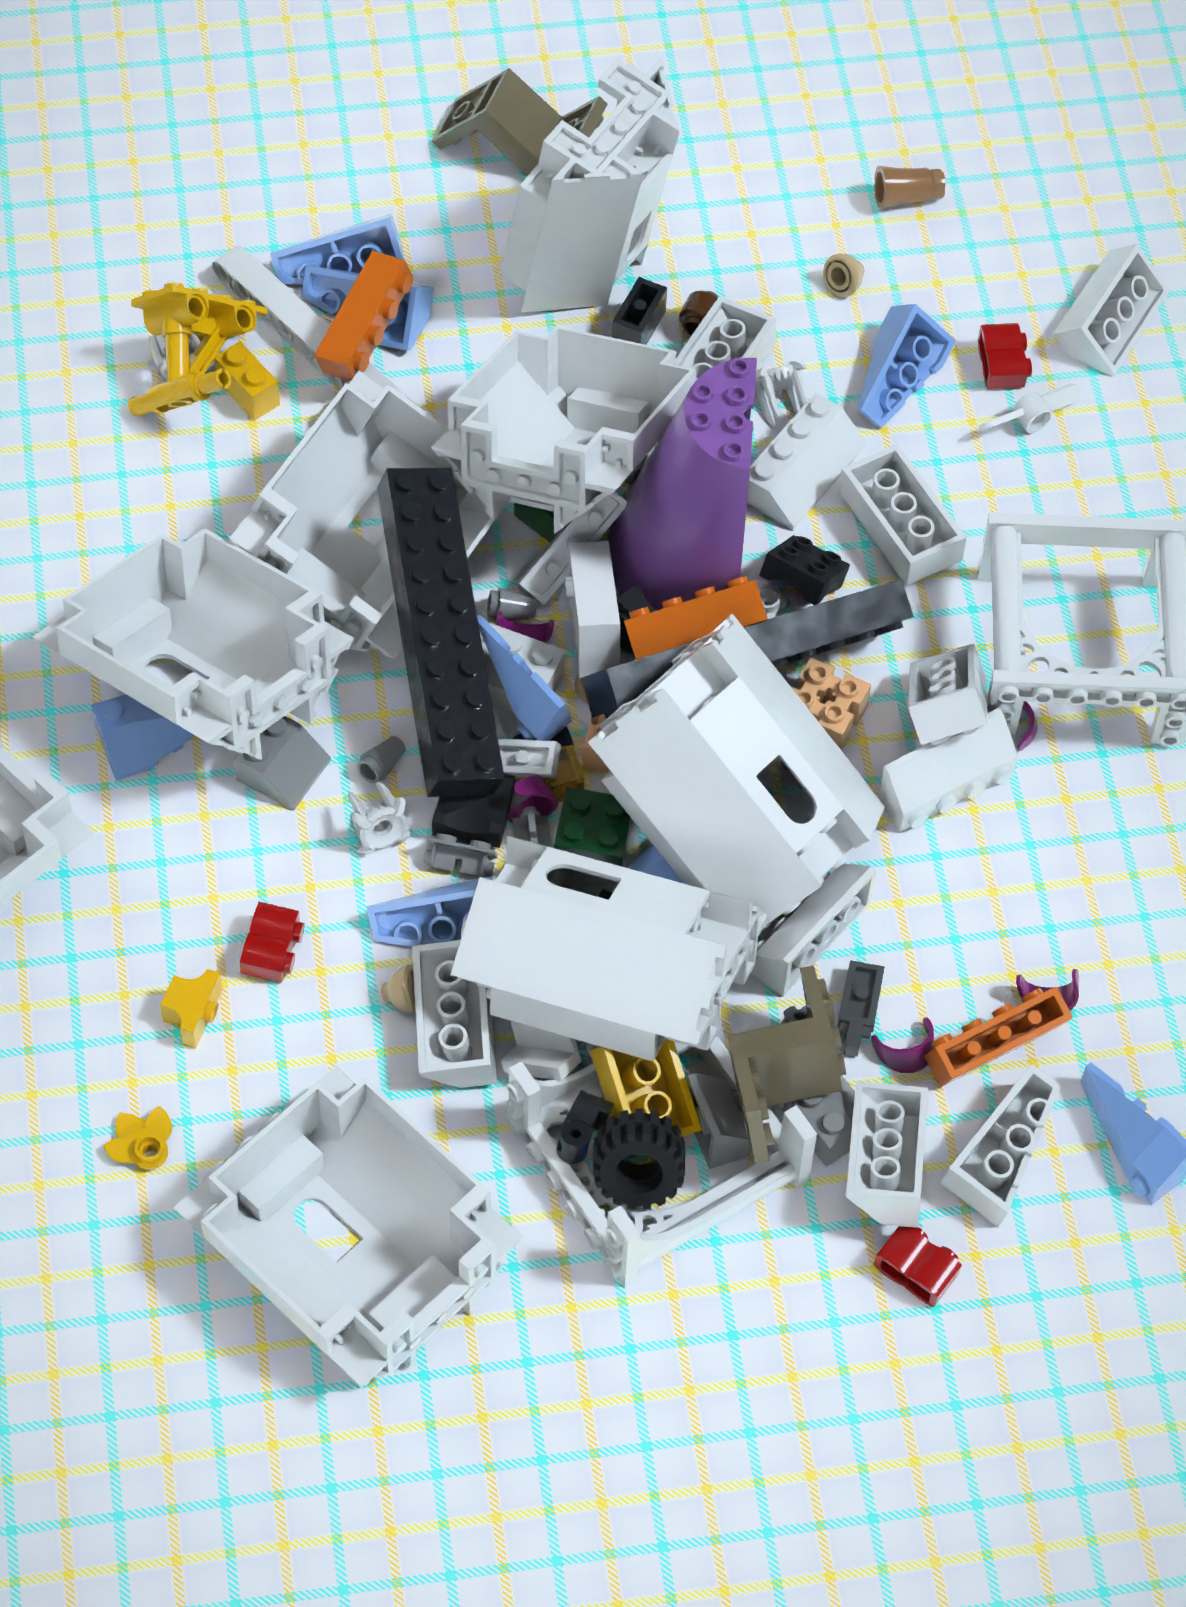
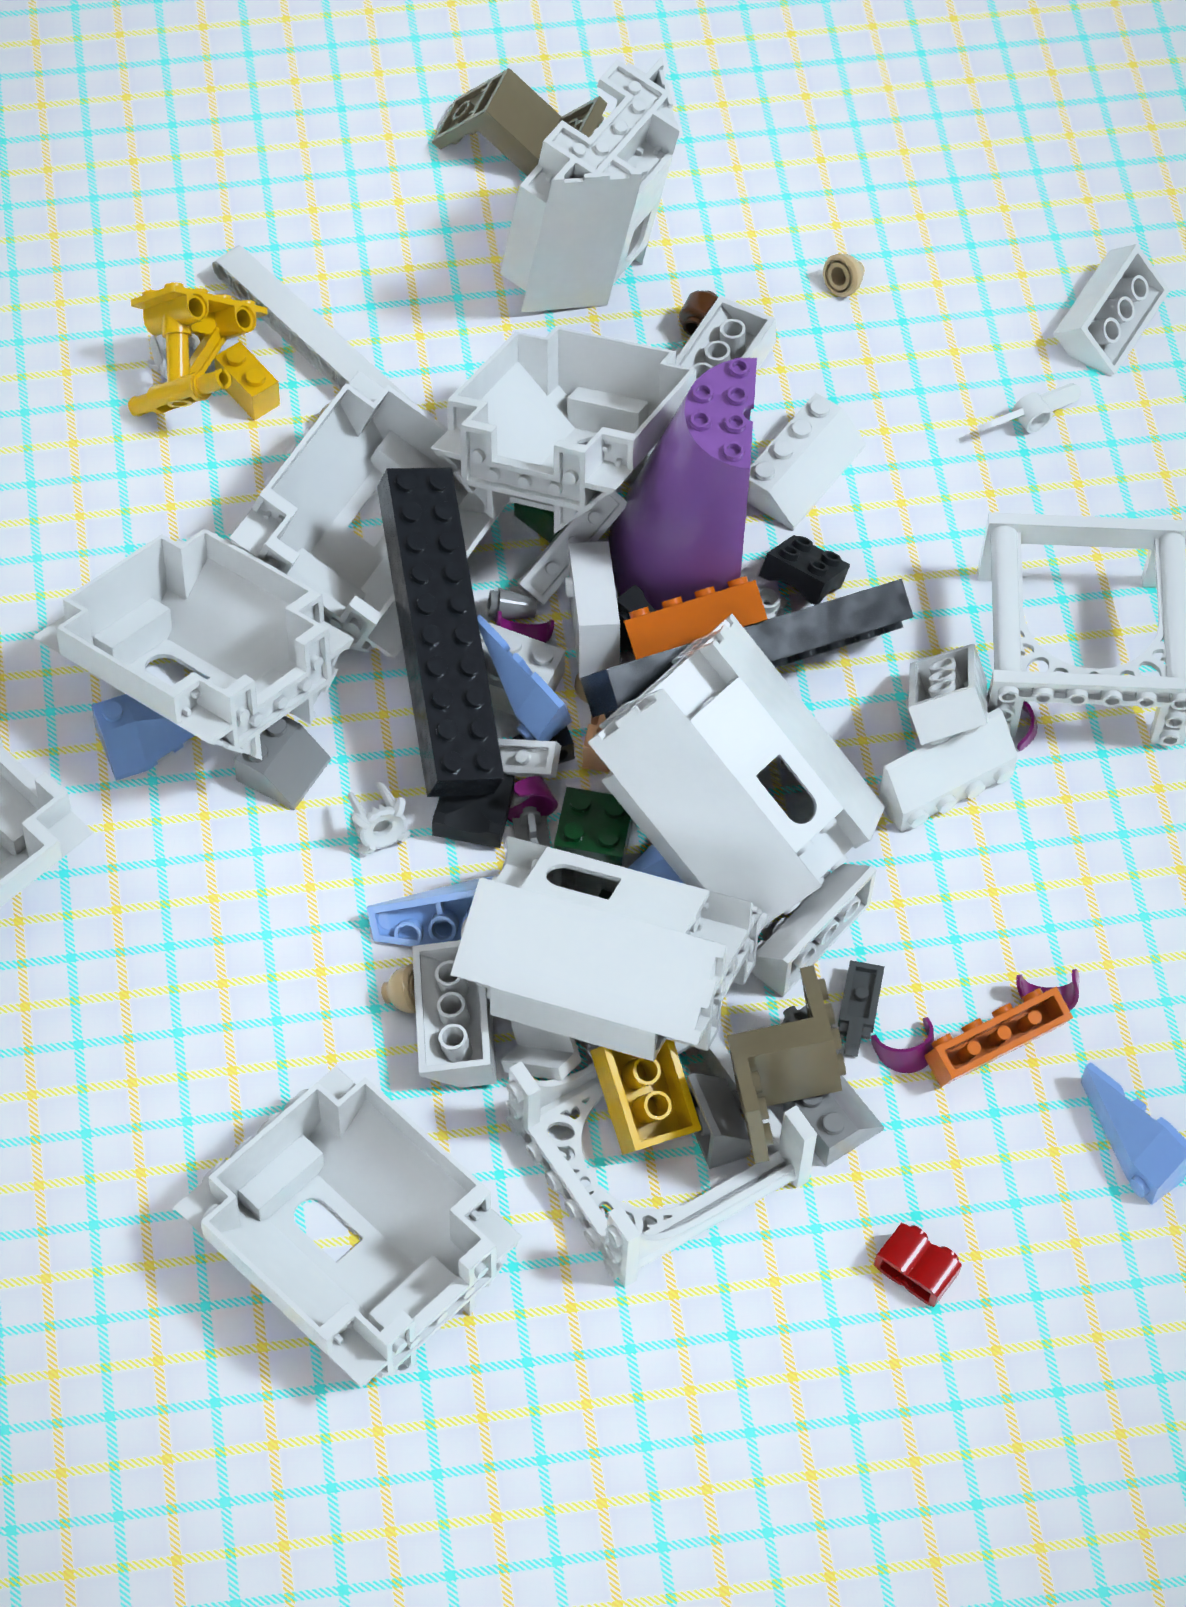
(138, 1136): yellow plate -> none
(192, 1005): yellow brick -> none
(270, 942): red brick -> none
(330, 287): light blue wedge -> none
(339, 250): light blue wedge -> none
(364, 316): orange brick -> none
(381, 759): light grey cone -> none
(473, 856): light grey hinge -> none
(568, 774): clear yellow brick -> none
(583, 1118): black leg -> none
(634, 1182): black tyre -> none
(640, 312): black brick -> none
(779, 379): white piece -> none
(833, 700): light nougat brick -> none
(887, 1152): white slope -> none
(902, 514): white brick -> none
(903, 357): light blue wedge -> none
(907, 185): medium nougat plant -> none
(998, 1154): white wedge -> none
(1003, 355): red brick -> none

